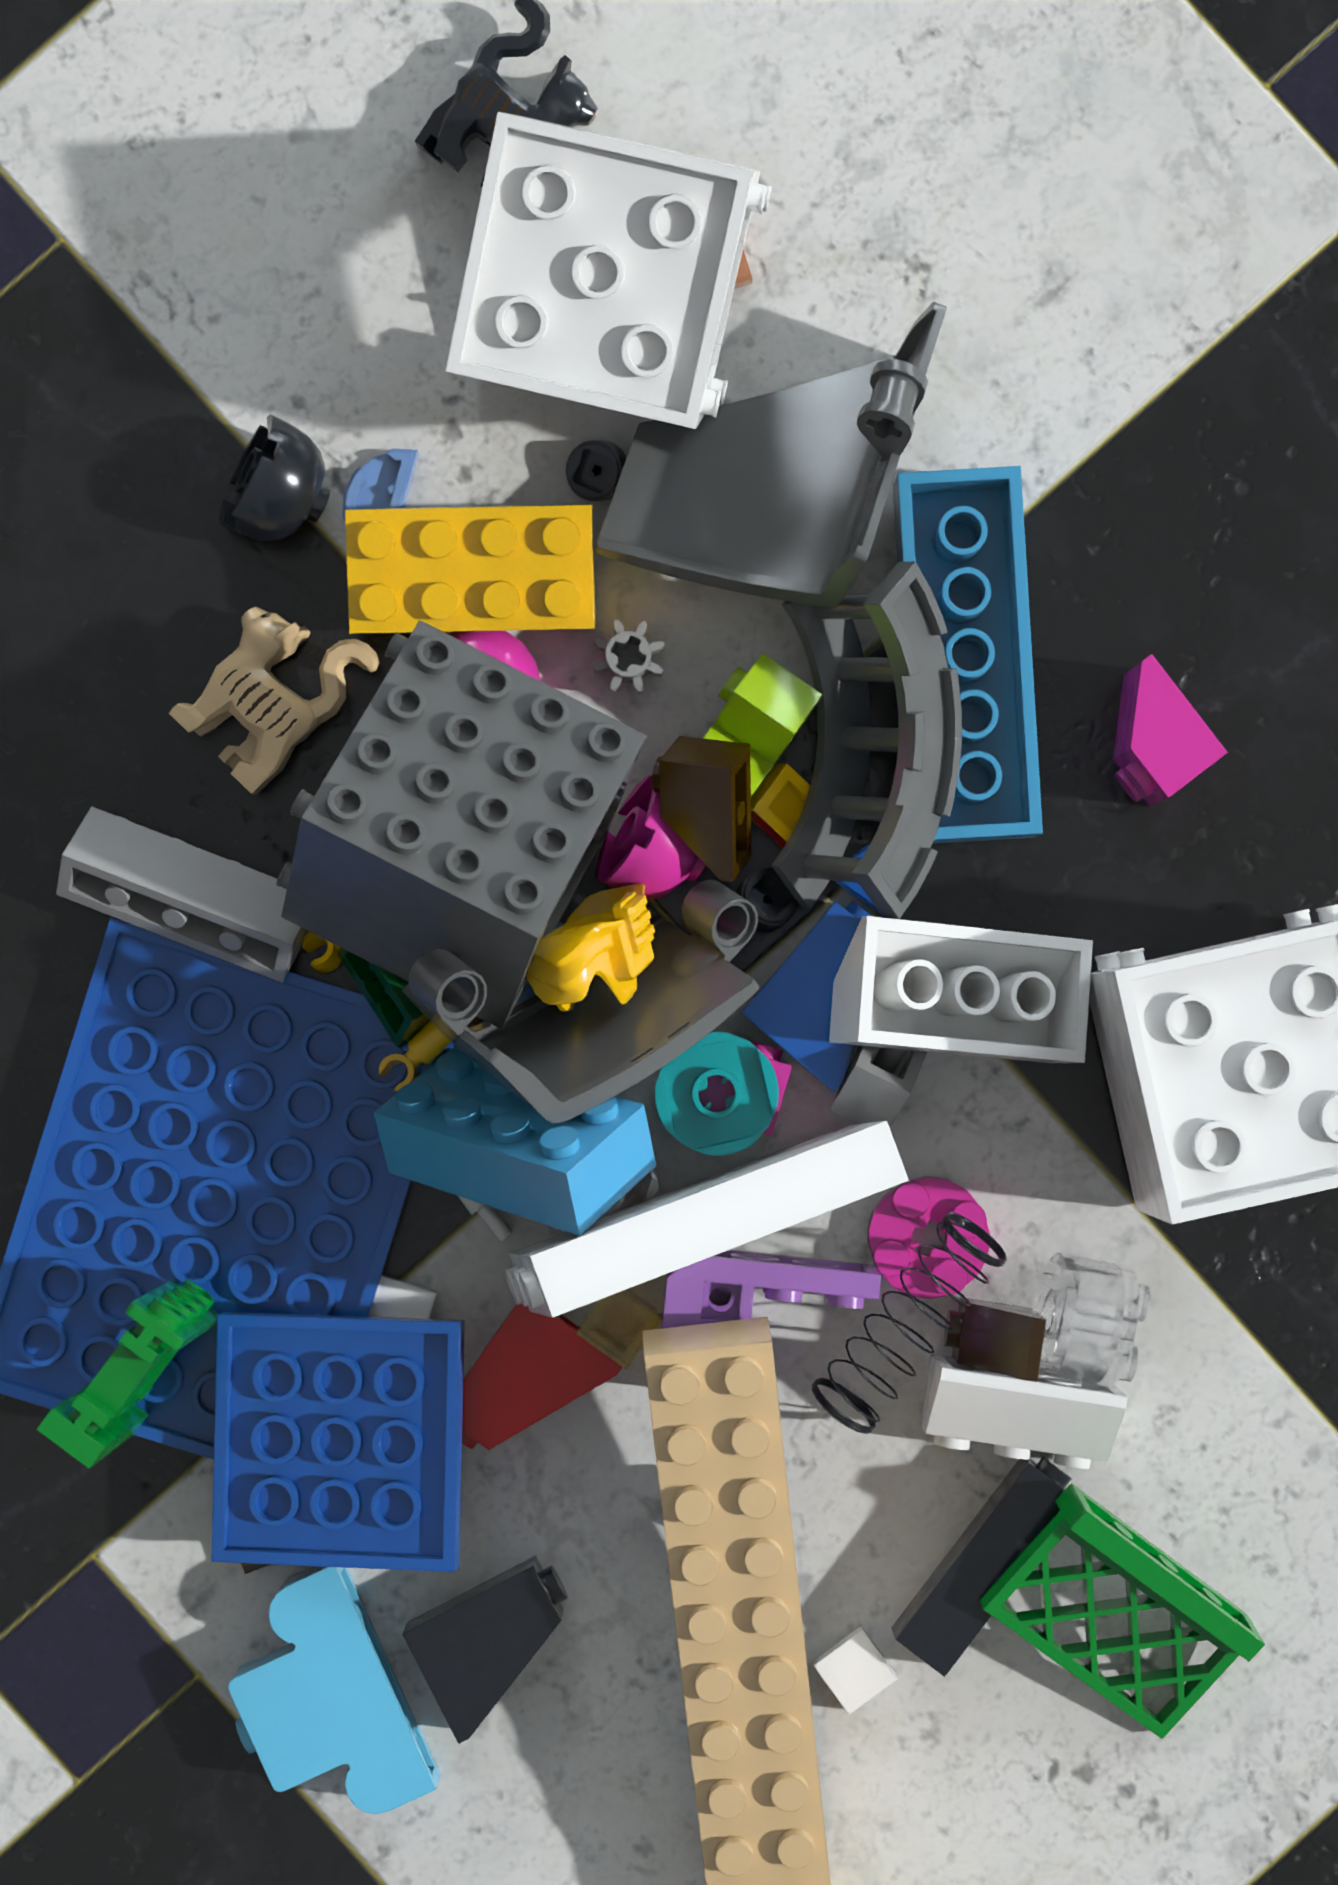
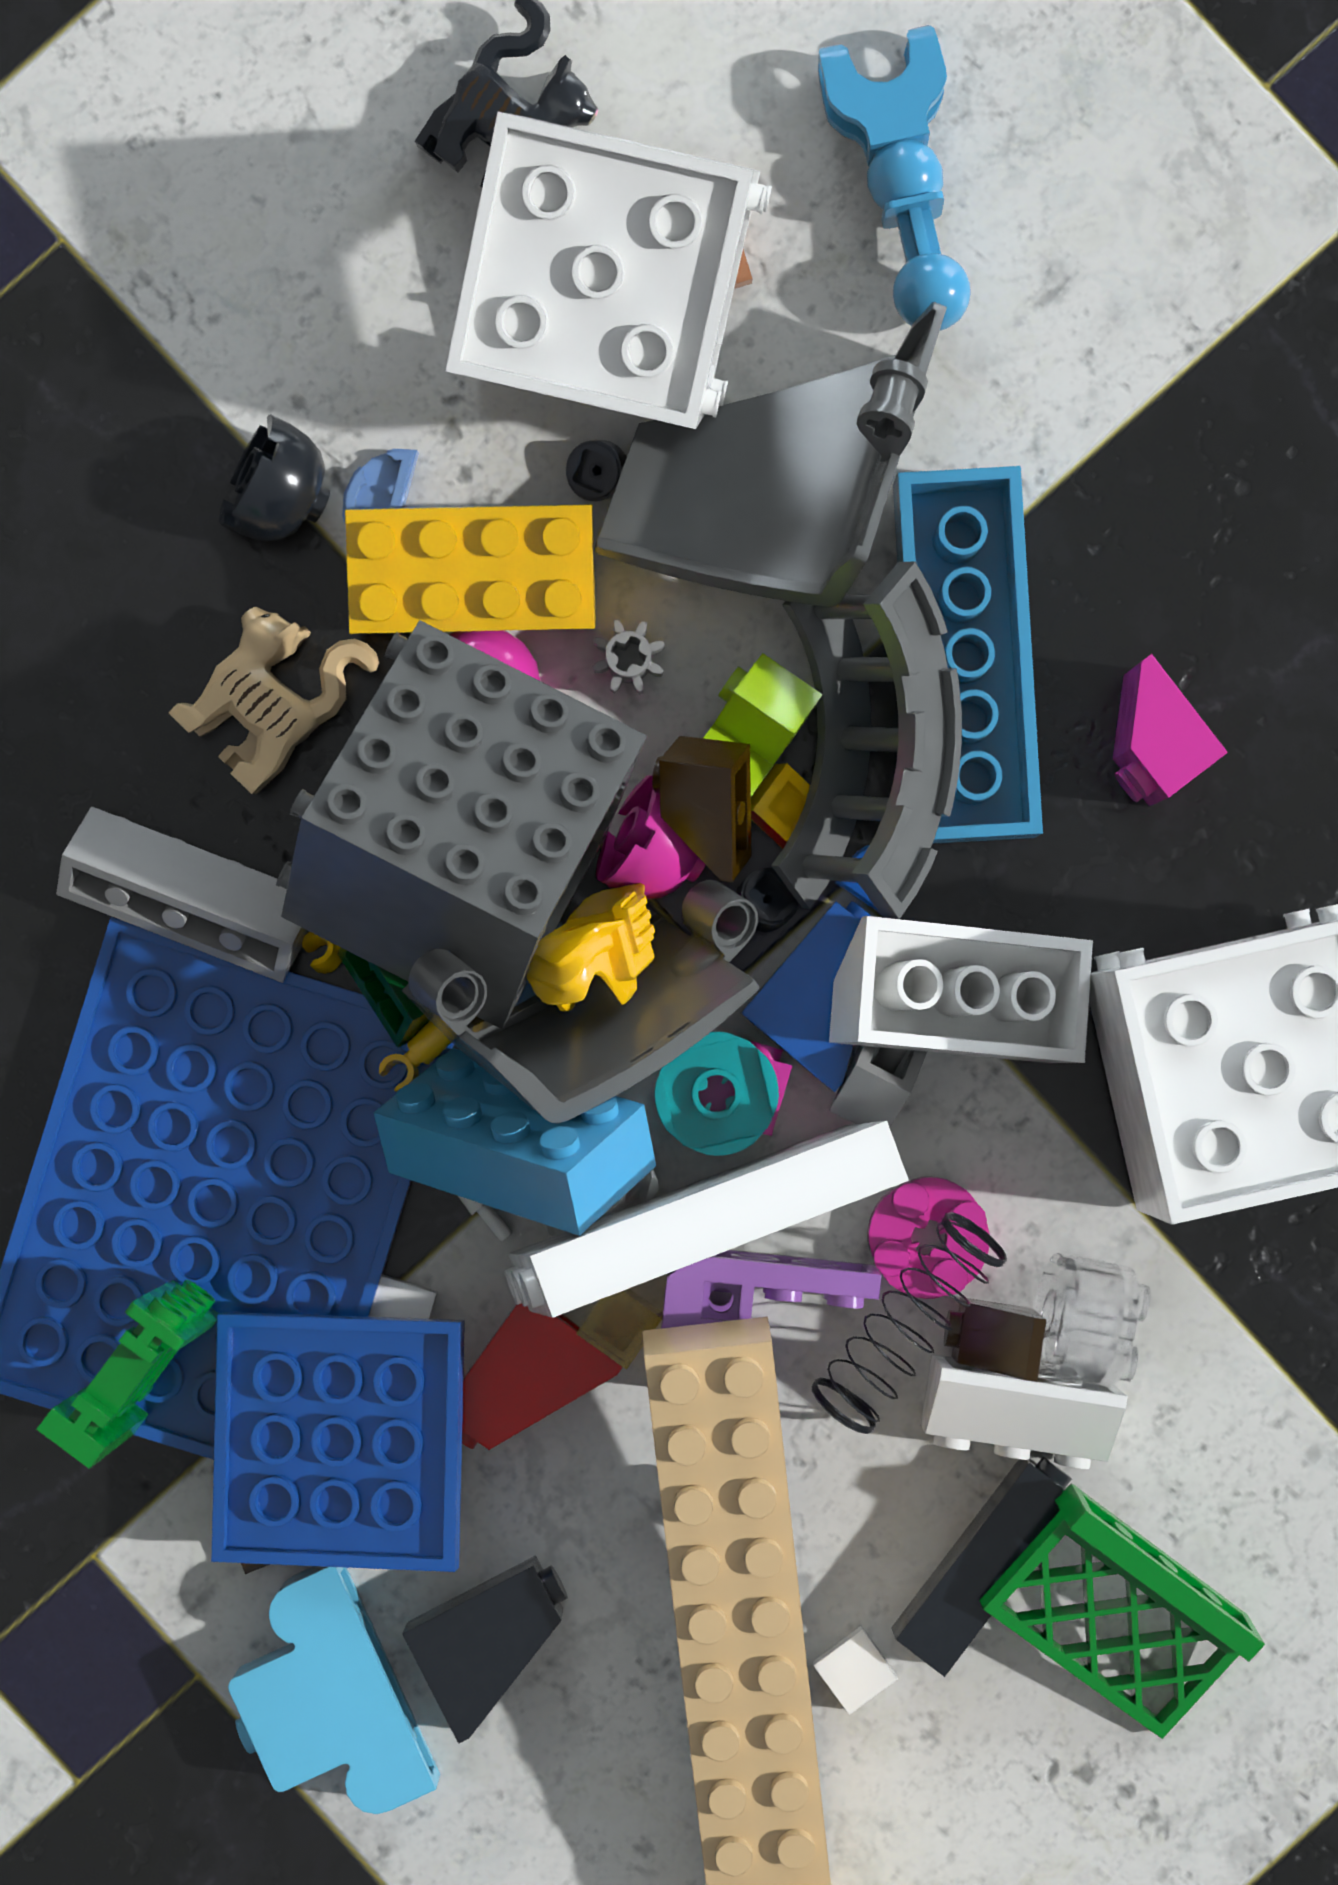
(903, 171): none -> dark azure piece

